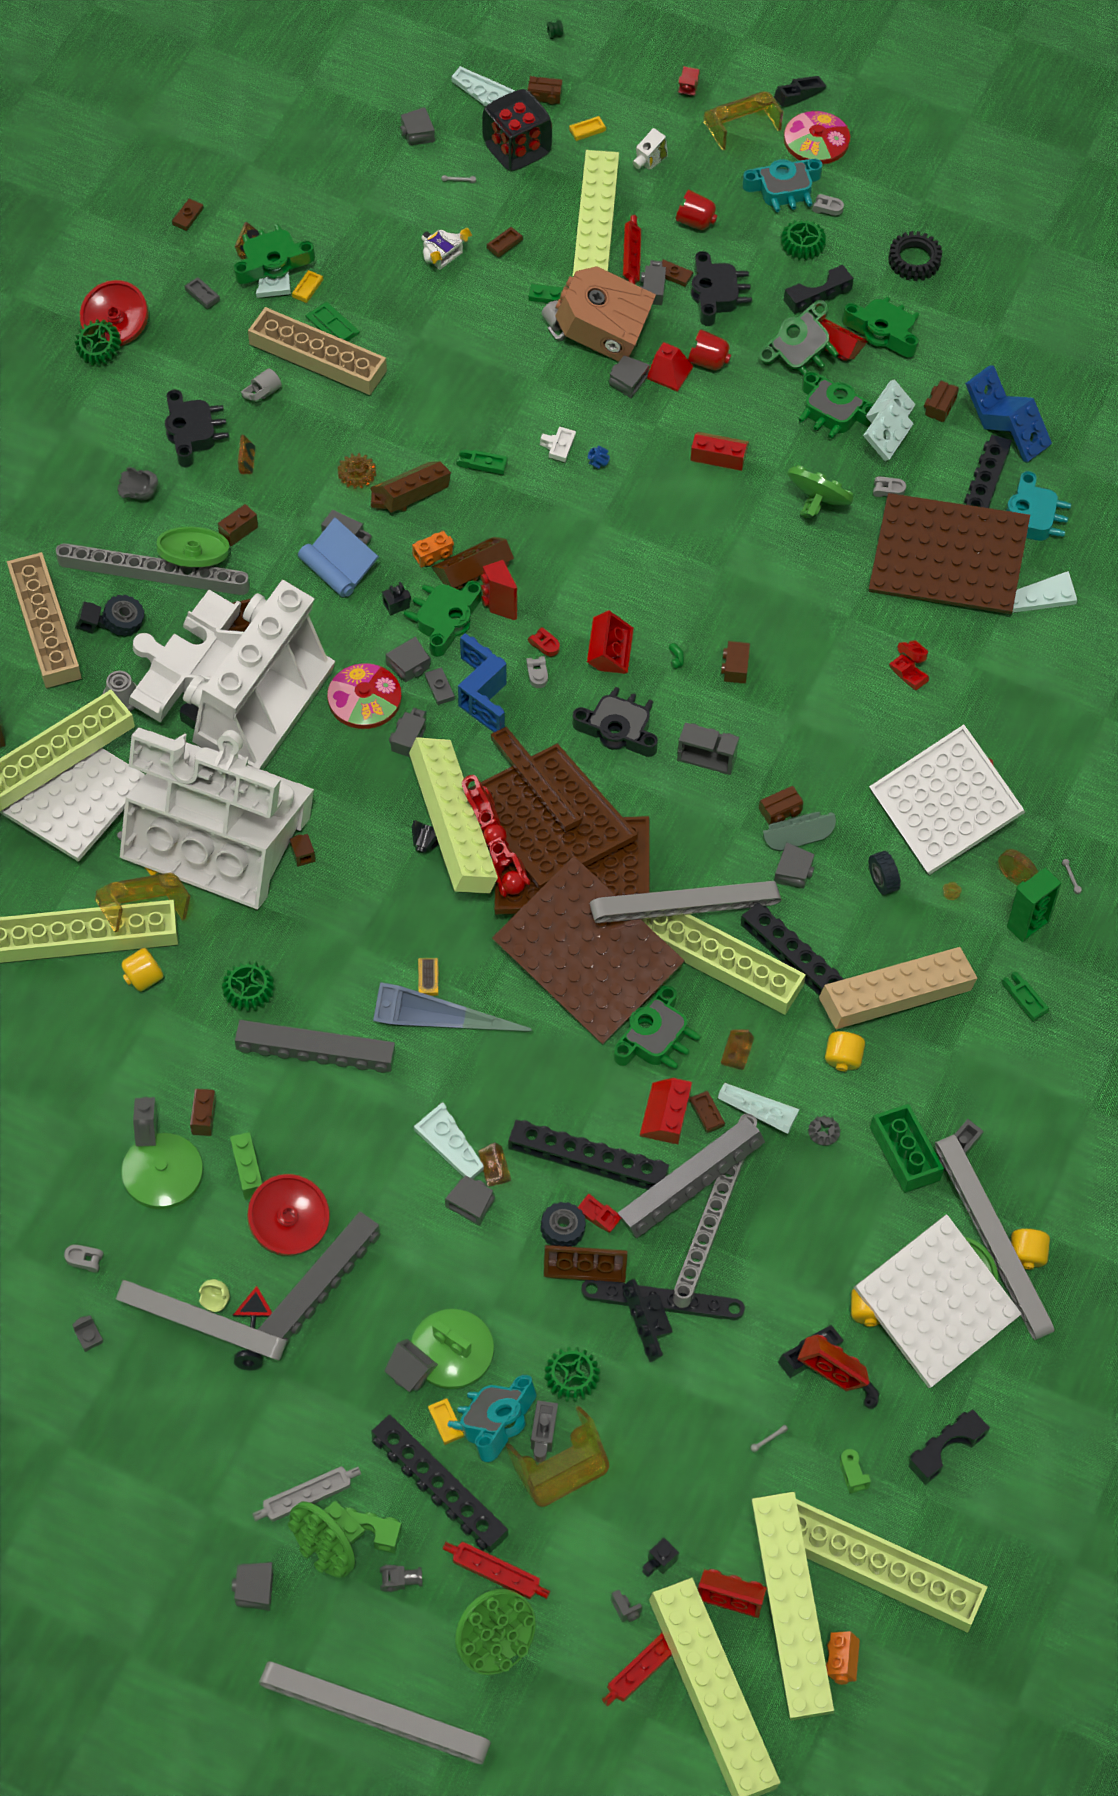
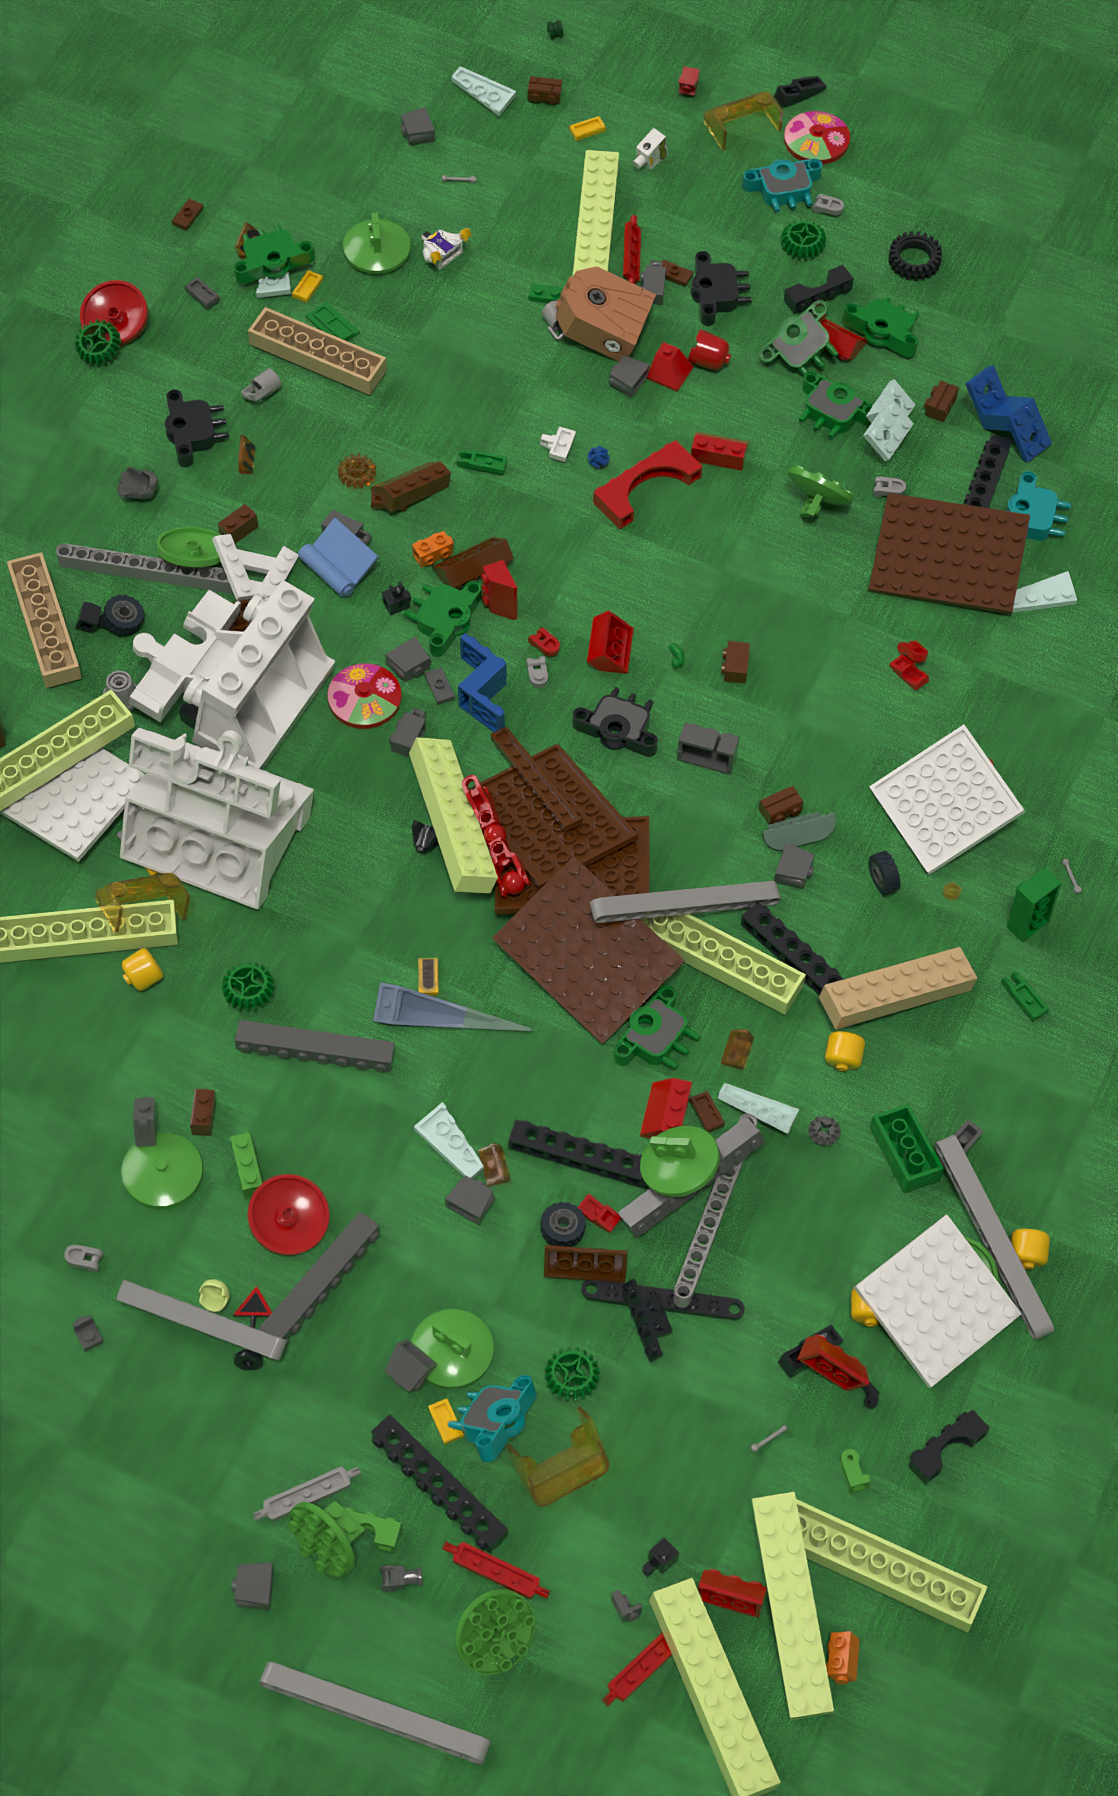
(236, 561): none -> white plate
(302, 849): reddish brown brick -> none
(376, 246): none -> bright green bracket
(504, 242): reddish brown plate -> none
(517, 129): black piece -> none
(543, 1429): dark grey brick -> none
(667, 462): none -> red arch
(680, 1161): none -> bright green bracket
(697, 211): red cylinder -> none
(1016, 866): wheel -> none

